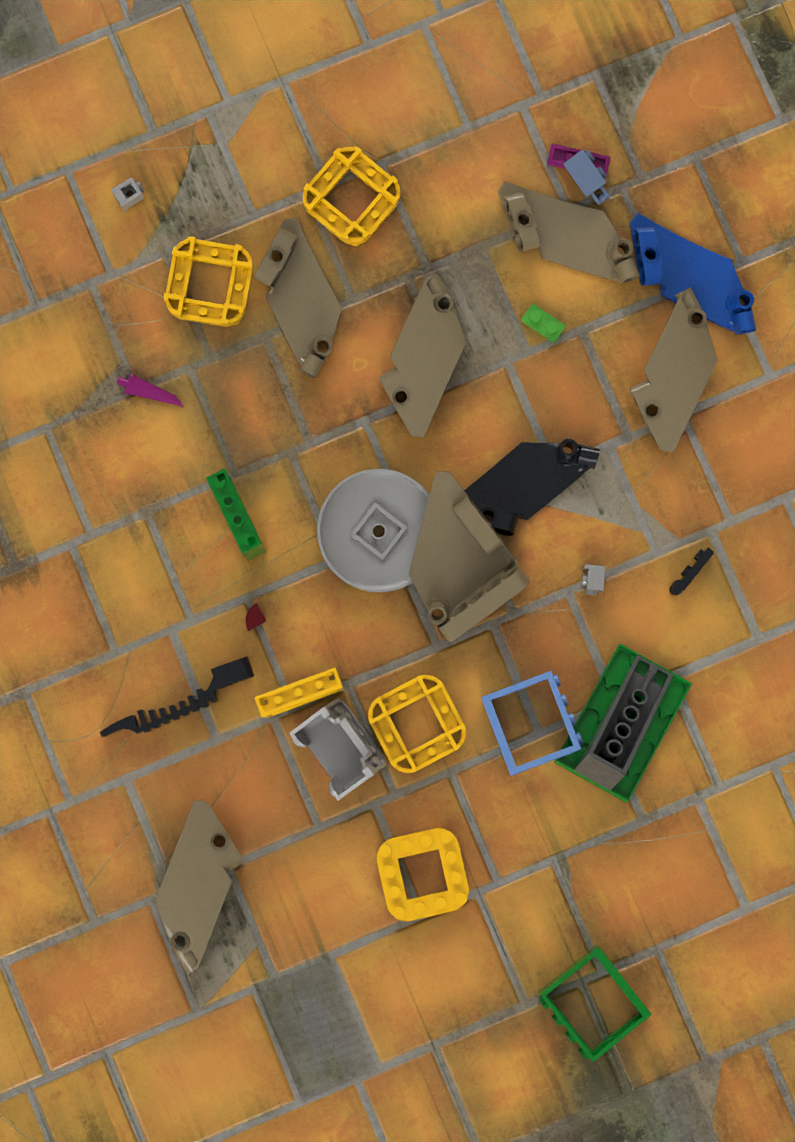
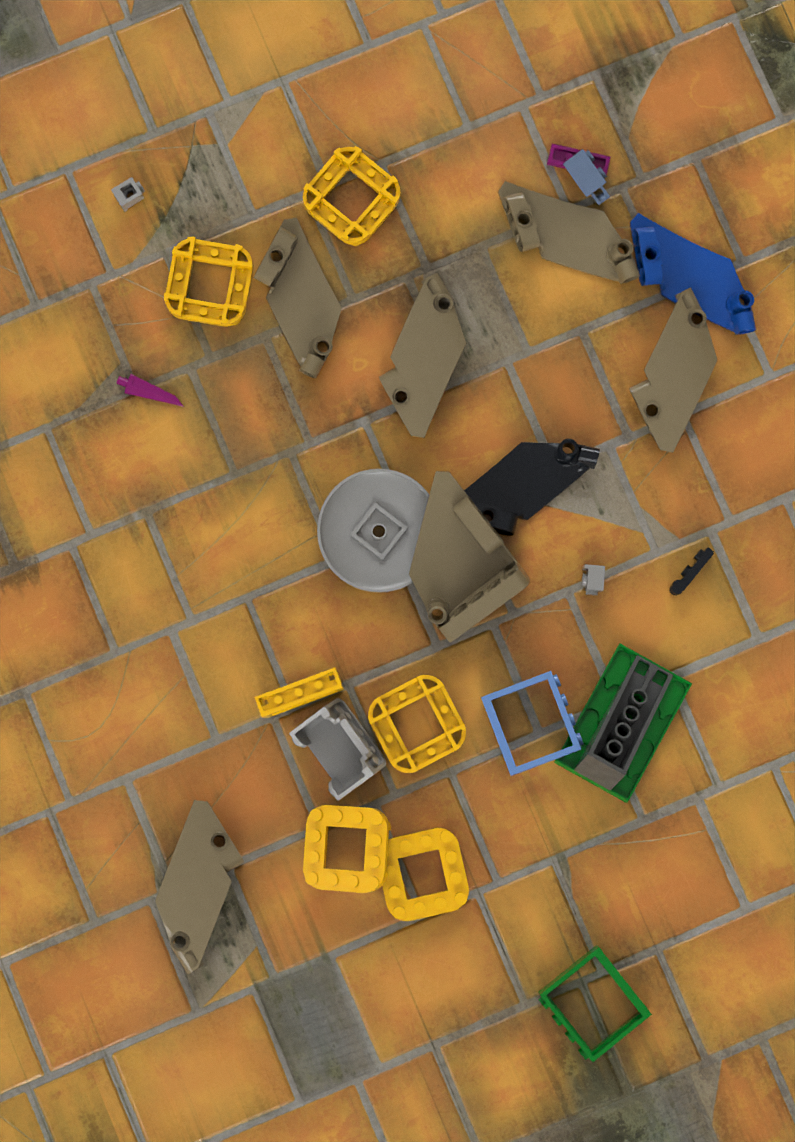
(222, 677): black piece -> none
(235, 514): green window -> none
(254, 617): dark red tile -> none
(375, 849): none -> yellow plate
(543, 323): bright green plate -> none

